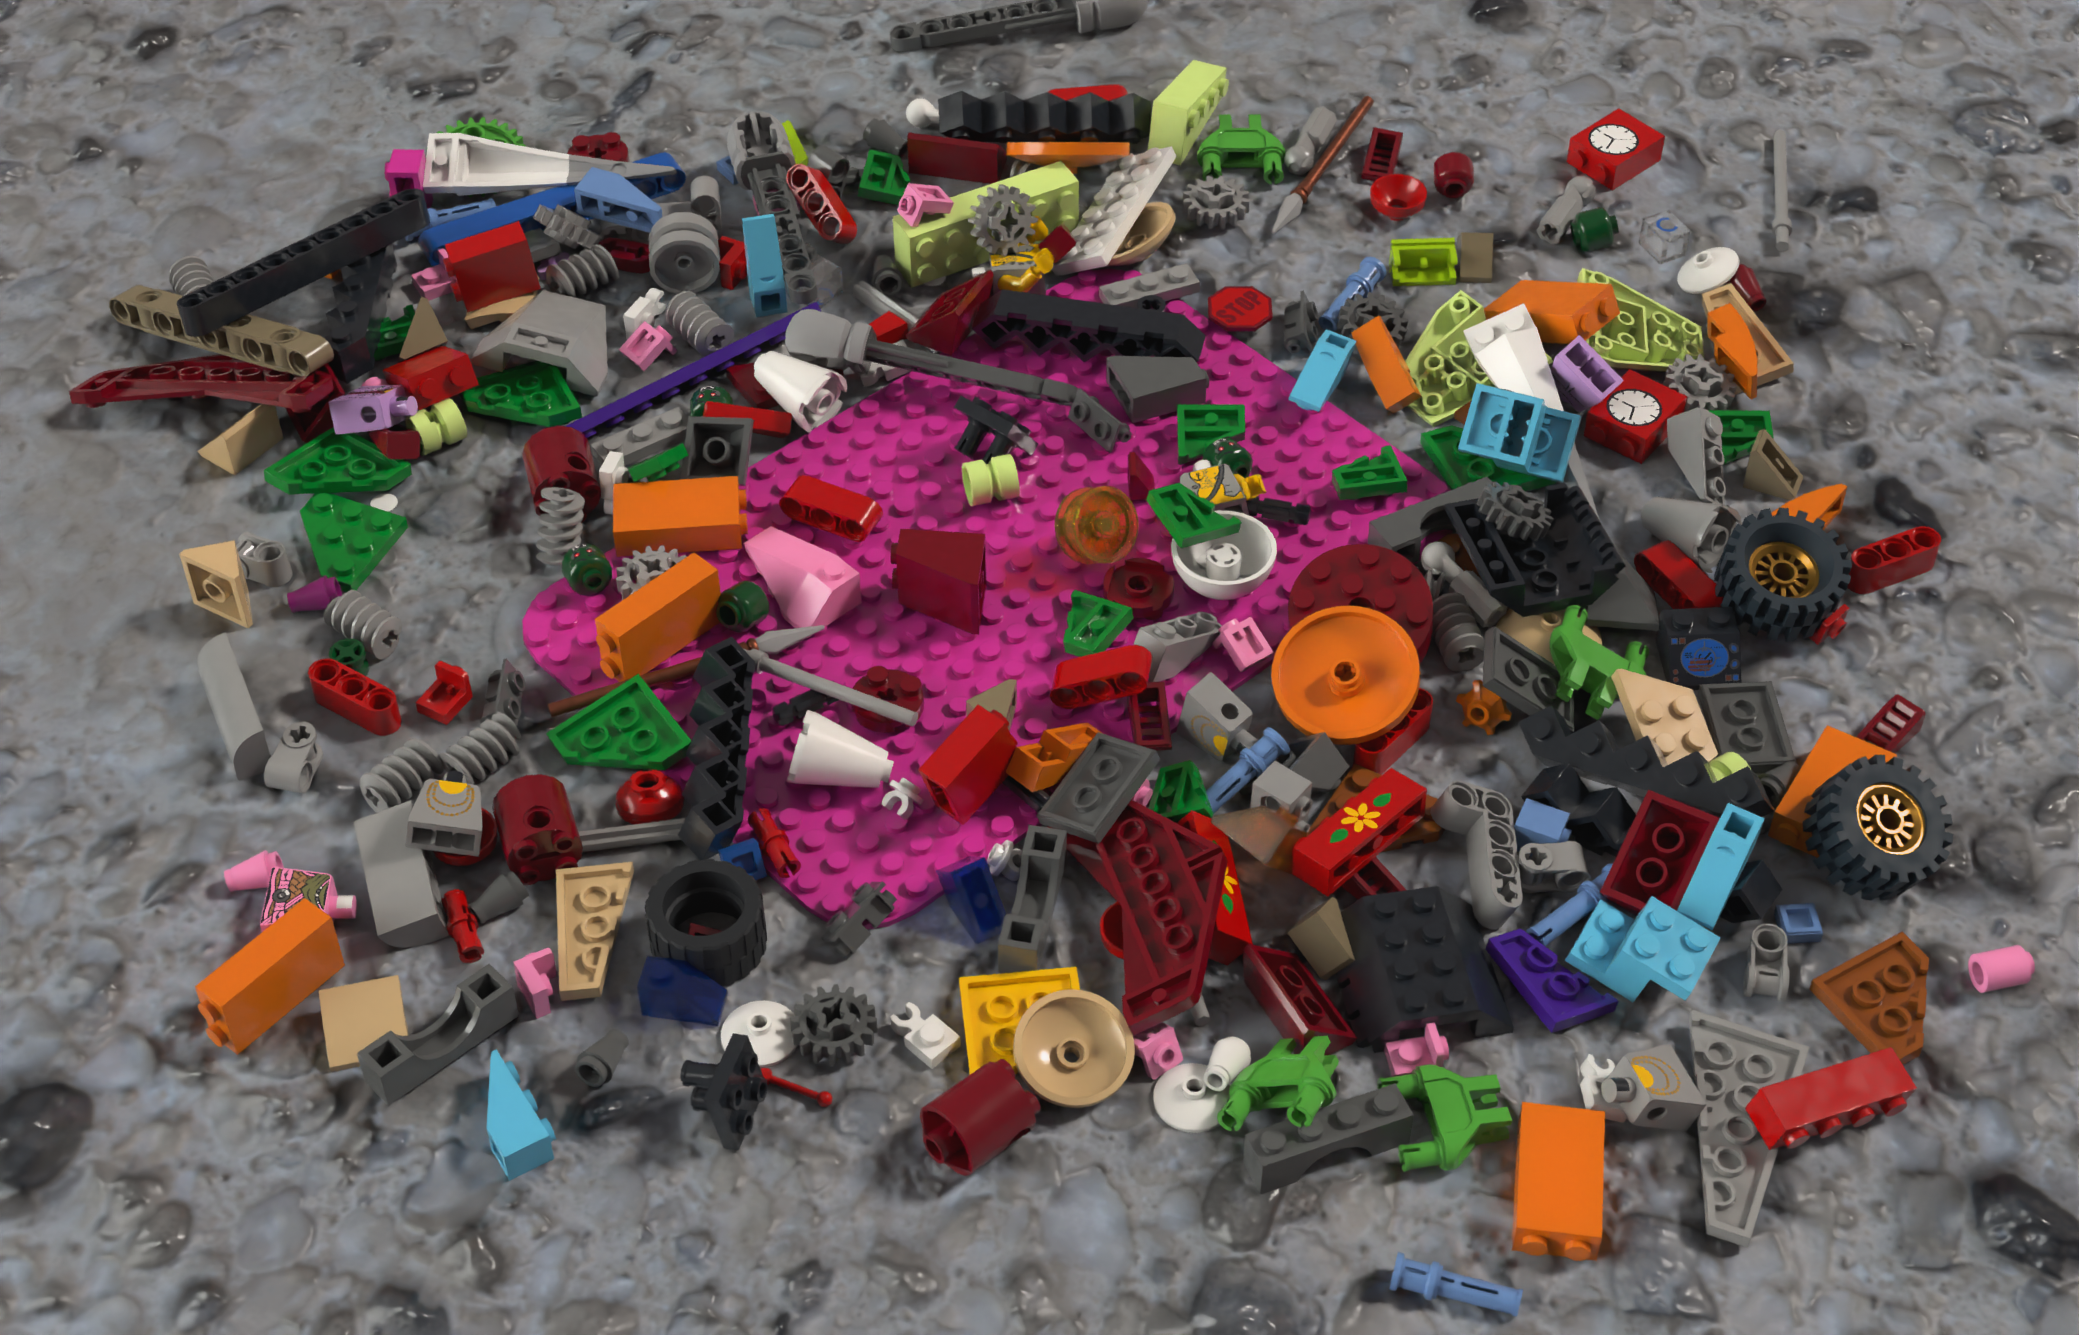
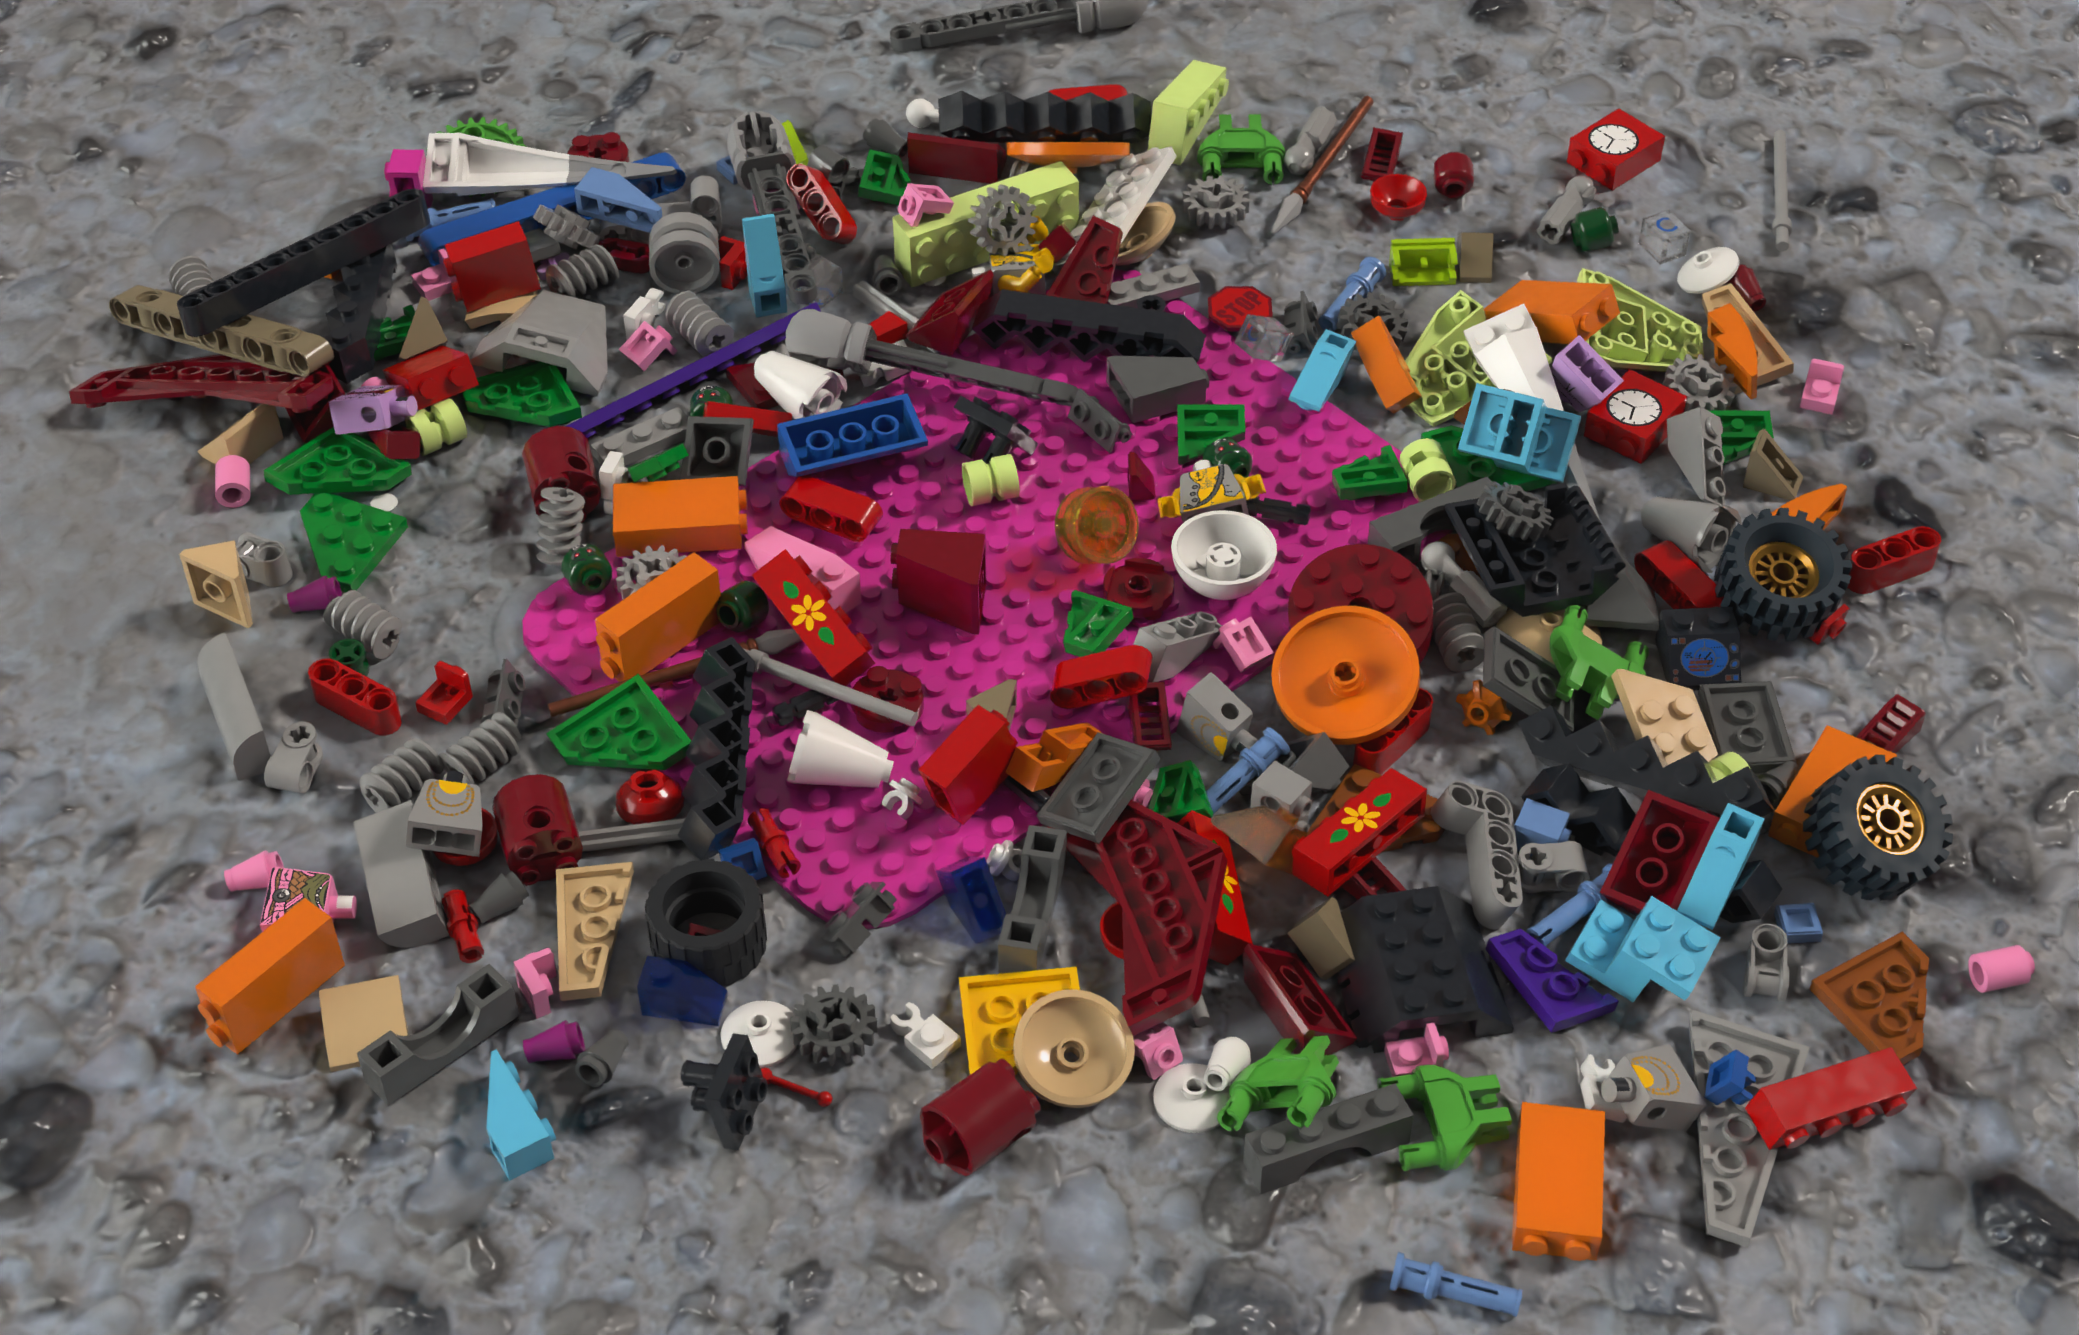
(232, 481): none -> bright pink brick
(556, 1043): none -> magenta cone
(813, 618): none -> red brick
(850, 435): none -> blue slope
(1090, 265): none -> dark red wing
(1189, 517): green wing -> none
(1264, 338): none -> clear brick
(1426, 469): none -> yellowish green wheel
(1728, 1079): none -> blue tile
(1822, 386): none -> bright pink bracket

